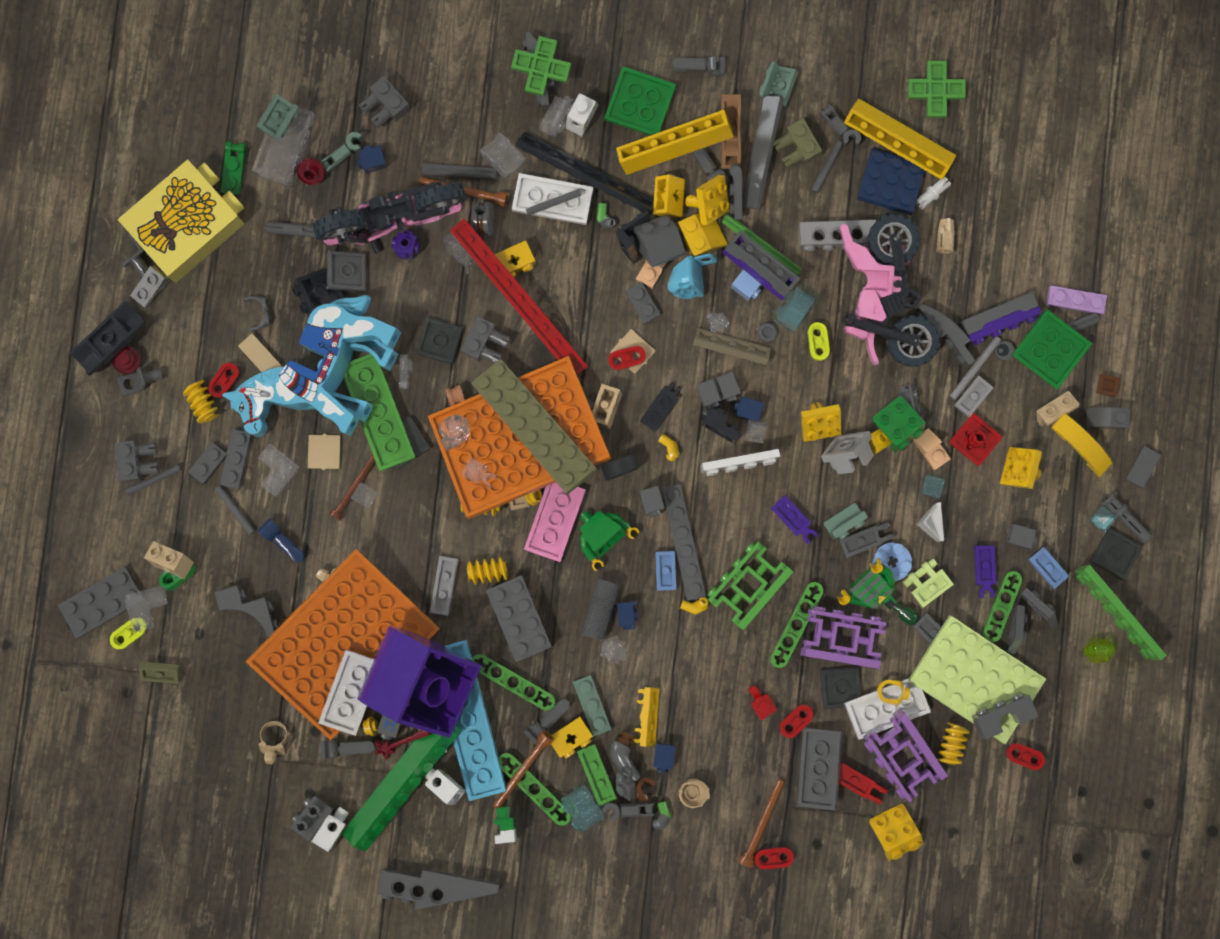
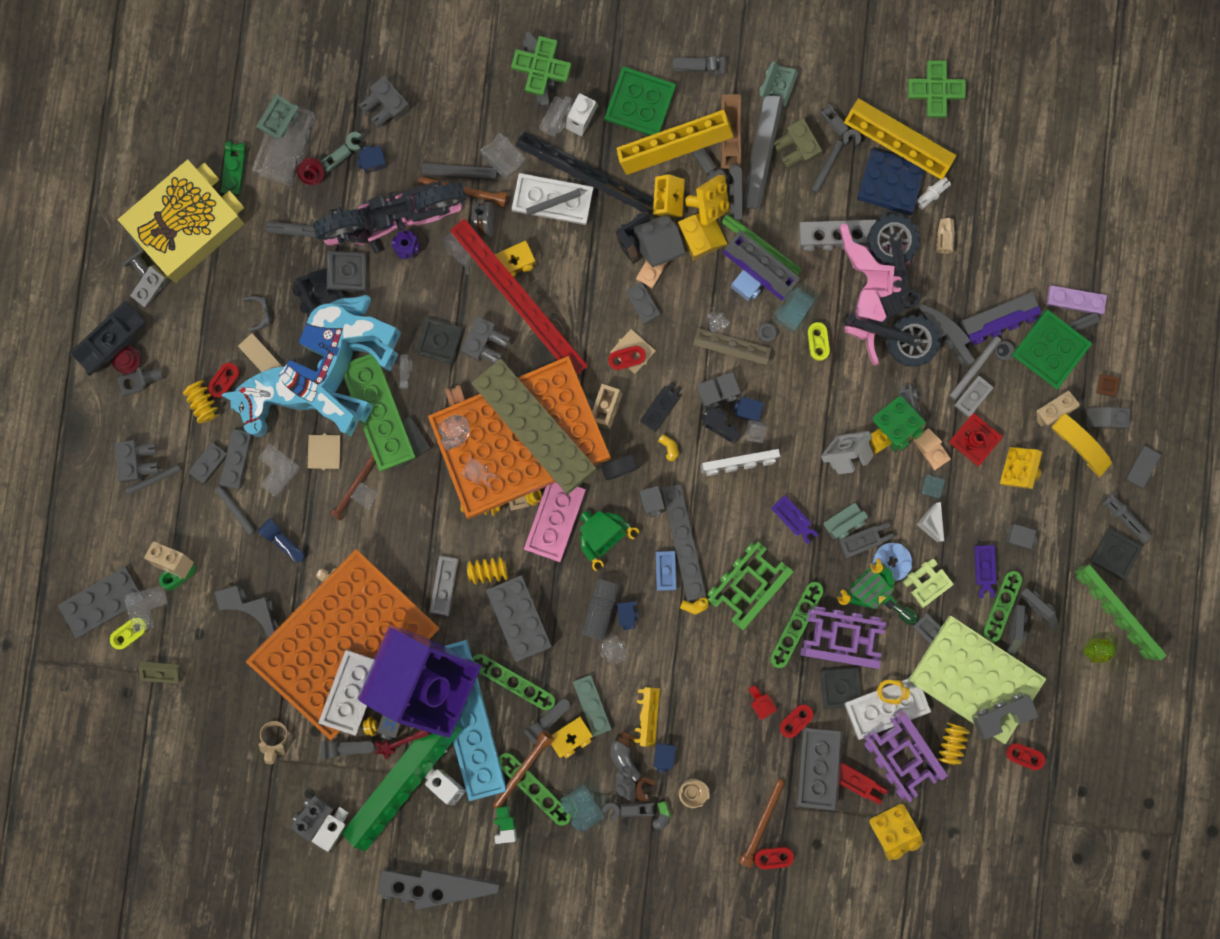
(596, 774): bright green plate -> none
(603, 219): arm -> none
(687, 277): medium azure piece -> none
(821, 422): yellow plate -> none
(1048, 567): medium blue plate -> none
(1103, 519): clear light blue tile -> none

